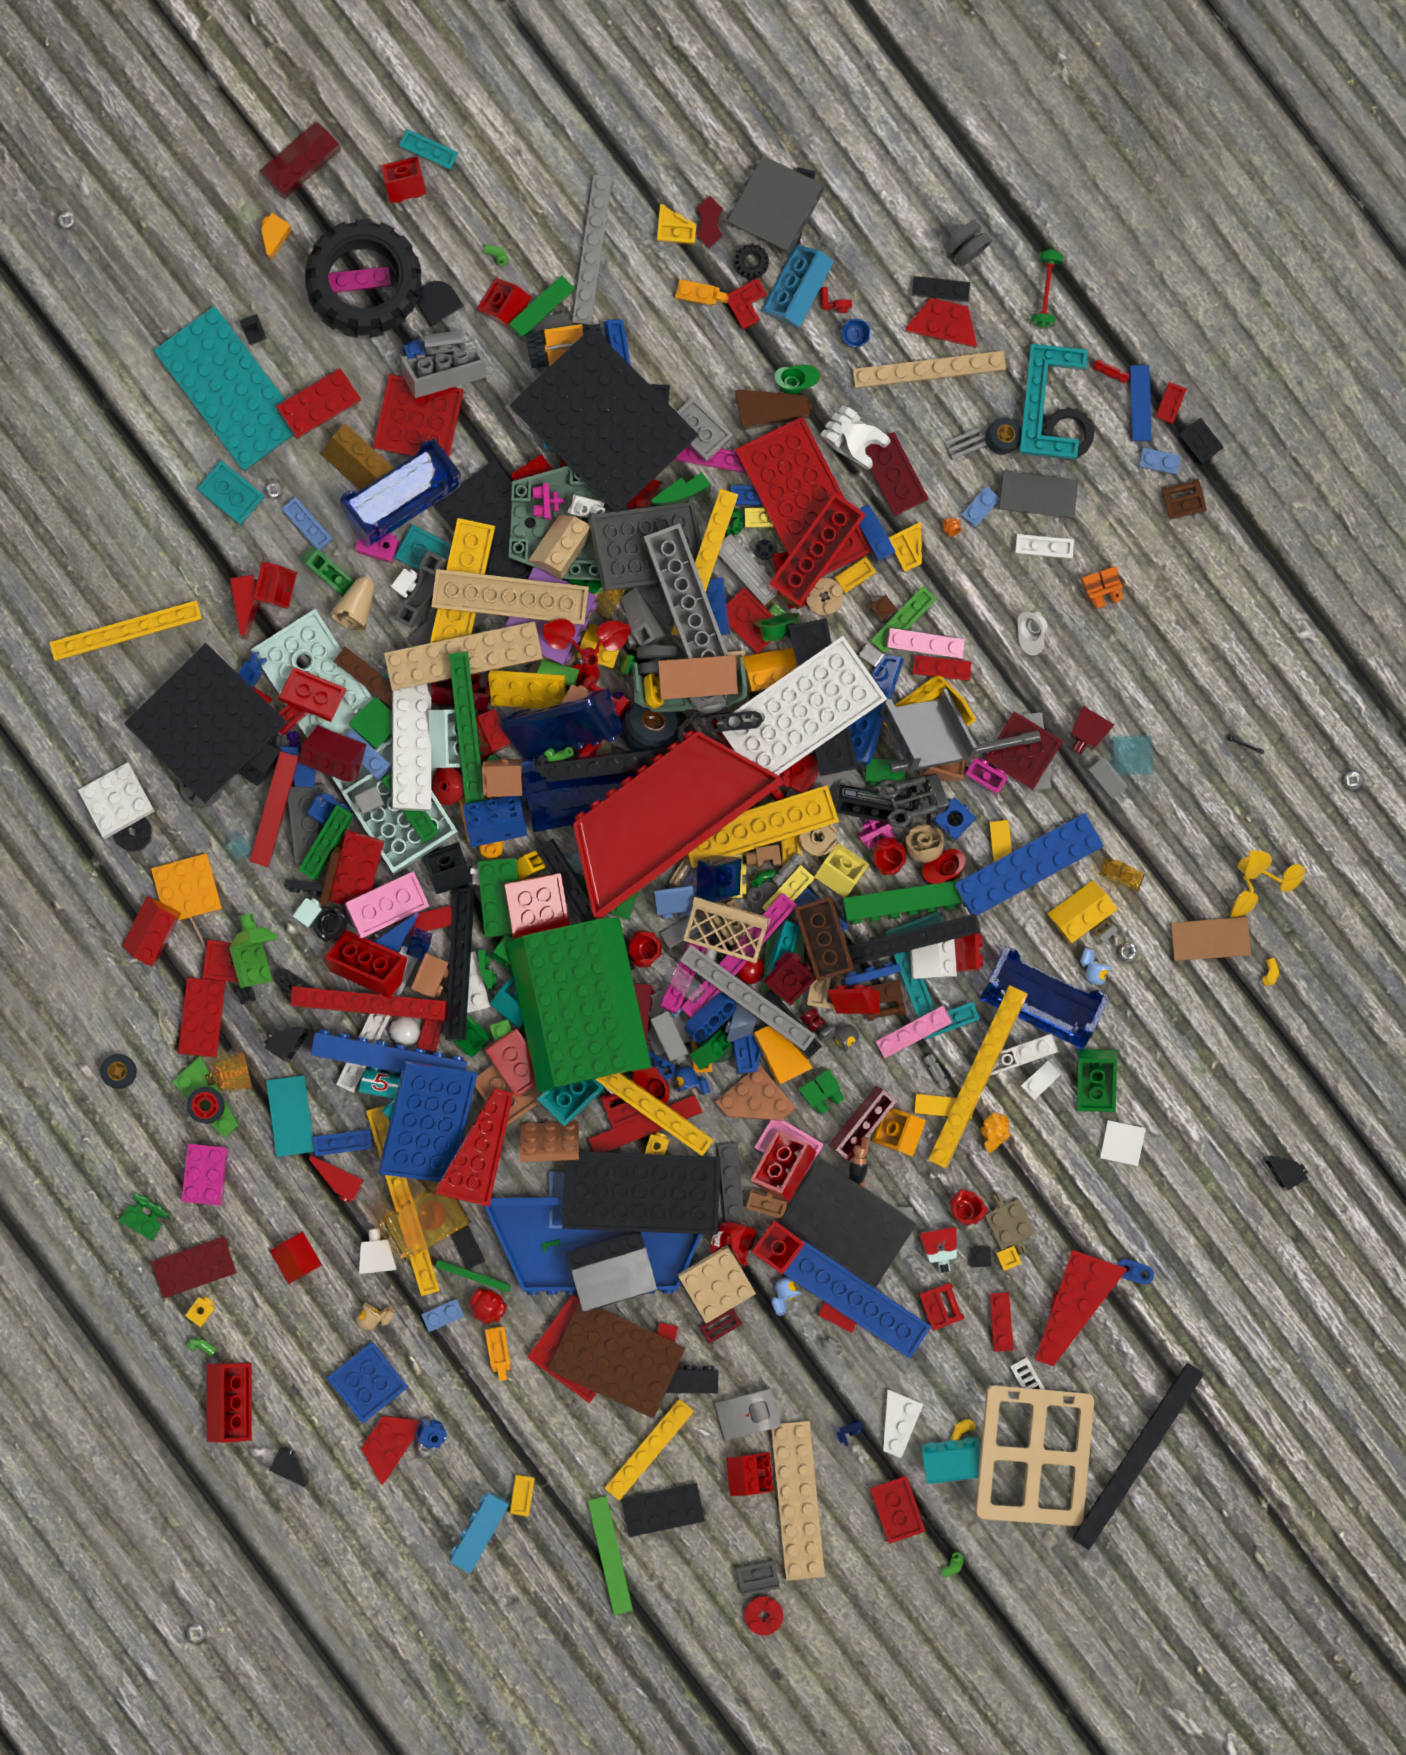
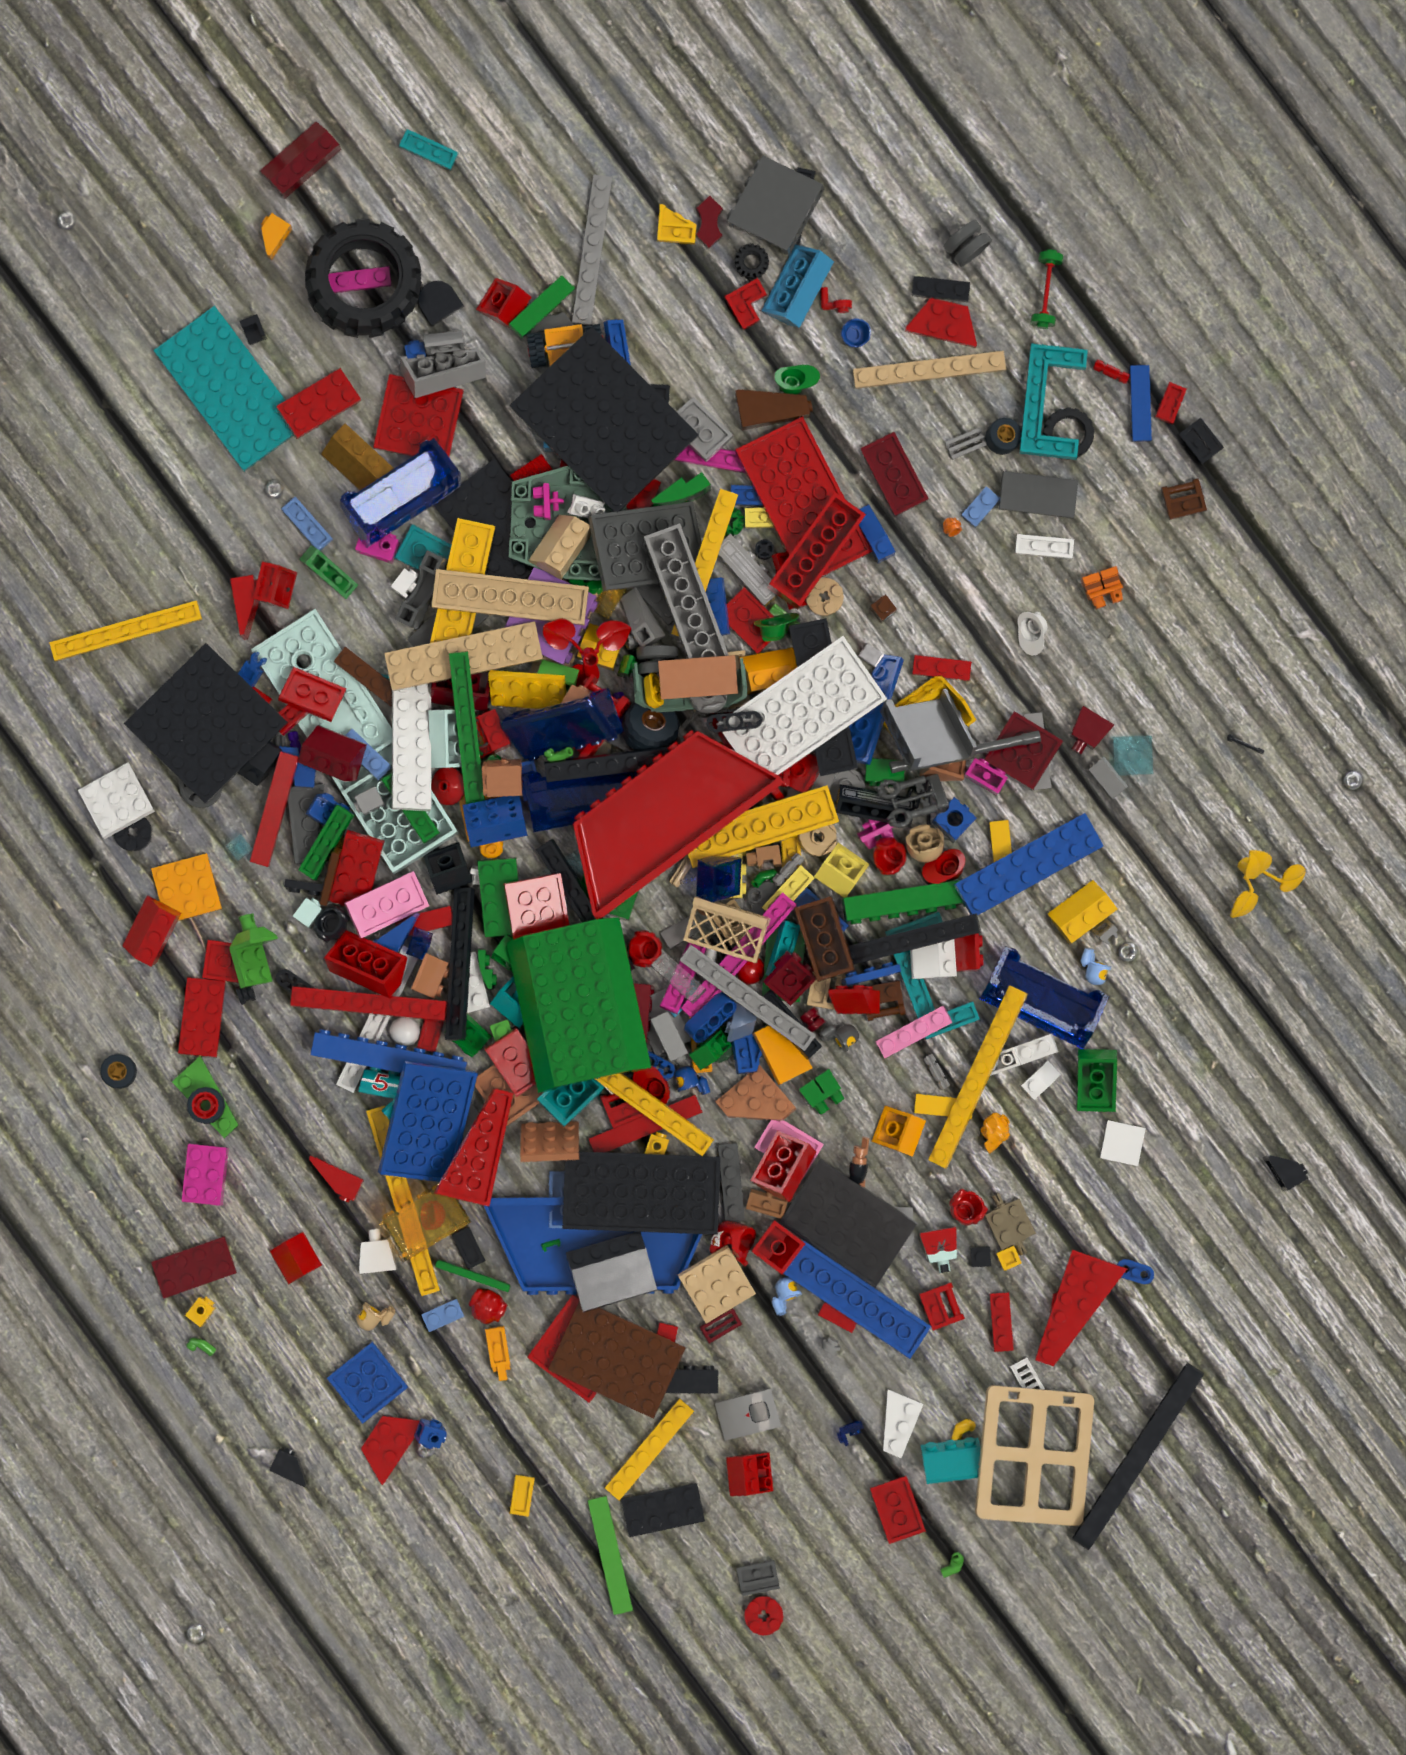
(140, 1221): green plate -> none
(229, 1402): red slope -> none
(230, 492): teal tile -> none
(231, 1074): clear yellow torso -> none
(286, 1042): black slope -> none
(290, 1116): teal tile -> none
(342, 1142): blue plate -> none
(355, 605): tan cone -> none
(373, 723): green tile -> none
(403, 179): red slope -> none
(479, 1533): dark azure brick -> none
(499, 254): bright green arm -> none
(530, 865): yellow slope -> none
(674, 902): medium blue slope -> none
(700, 293): light orange hinge -> none
(798, 1501): tan plate -> none
(852, 436): white piece -> none
(855, 575): yellow tile -> none
(862, 1122): dark red brick -> none
(905, 617): bright green plate -> none
(908, 547): yellow wing -> none
(925, 643): bright pink plate -> none
(1121, 874): clear yellow slope -> none
(1159, 461): medium blue plate -> none
(1210, 939): medium nougat tile -> none
(1273, 972): yellow arm -> none

